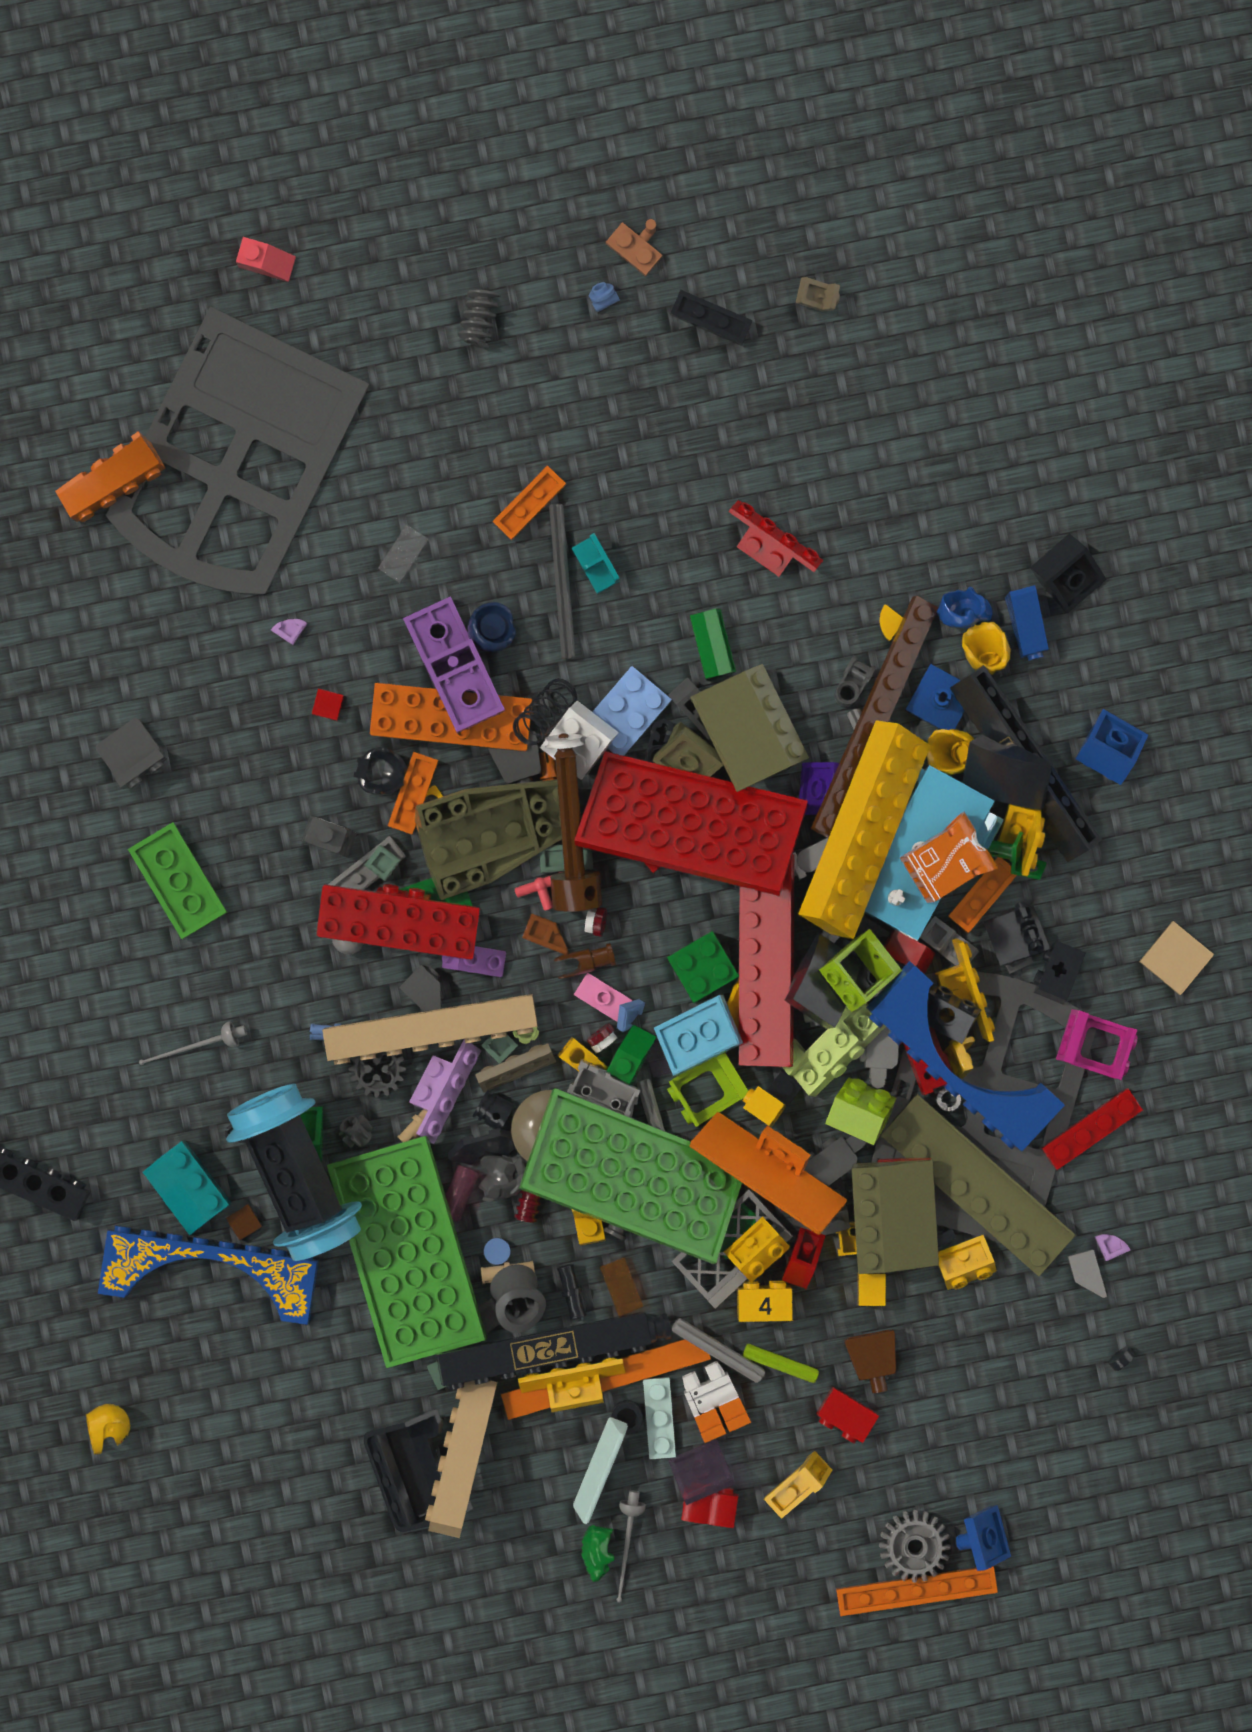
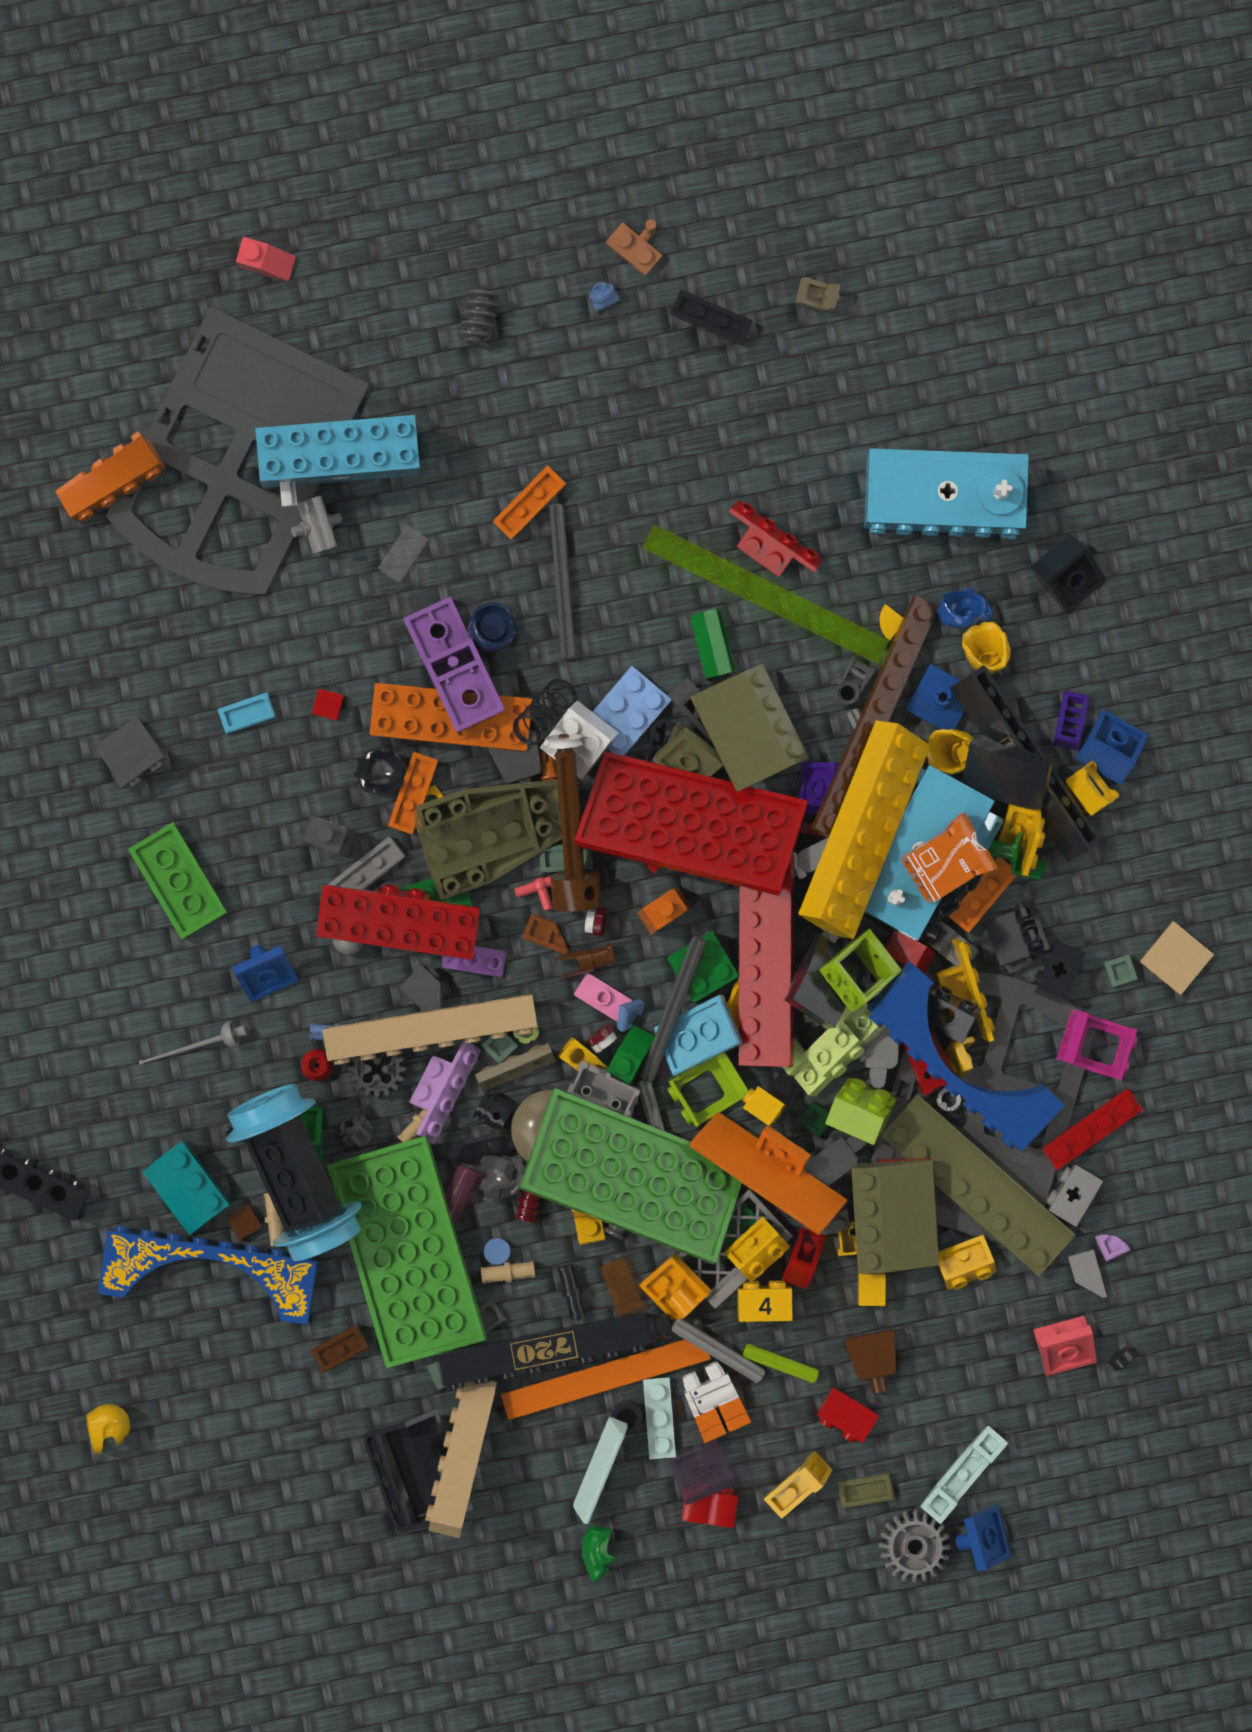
(246, 713): none -> medium azure tile
(265, 972): none -> blue tile
(273, 1220): none -> tan pin
(289, 629): lavender tile -> none
(308, 1065): none -> red plate
(316, 524): none -> light grey pin
(336, 453): none -> medium azure piece
(339, 1348): none -> reddish brown plate
(382, 863): sand green tile -> none
(517, 1298): dark grey hat -> none
(573, 1386): yellow bracket -> none
(596, 564): teal panel -> none
(631, 1508): light grey sword -> none
(664, 910): none -> orange torso
(673, 1009): none -> dark grey axle
(675, 1288): none -> light orange plate
(765, 594): none -> clear neon green plate
(806, 829): none -> red tile
(815, 1119): none -> dark green tile
(865, 1490): none -> olive tile
(907, 1593): orange plate -> none
(933, 930): none -> black piece
(962, 1474): none -> light aqua slope
(983, 490): none -> medium azure piece
(1027, 622): blue slope -> none
(1065, 1345): none -> coral bracket
(1066, 741): none -> dark purple slope
(1087, 1187): none -> light grey brick
(1090, 789): none -> yellow piece
(1120, 971): none -> sand green tile

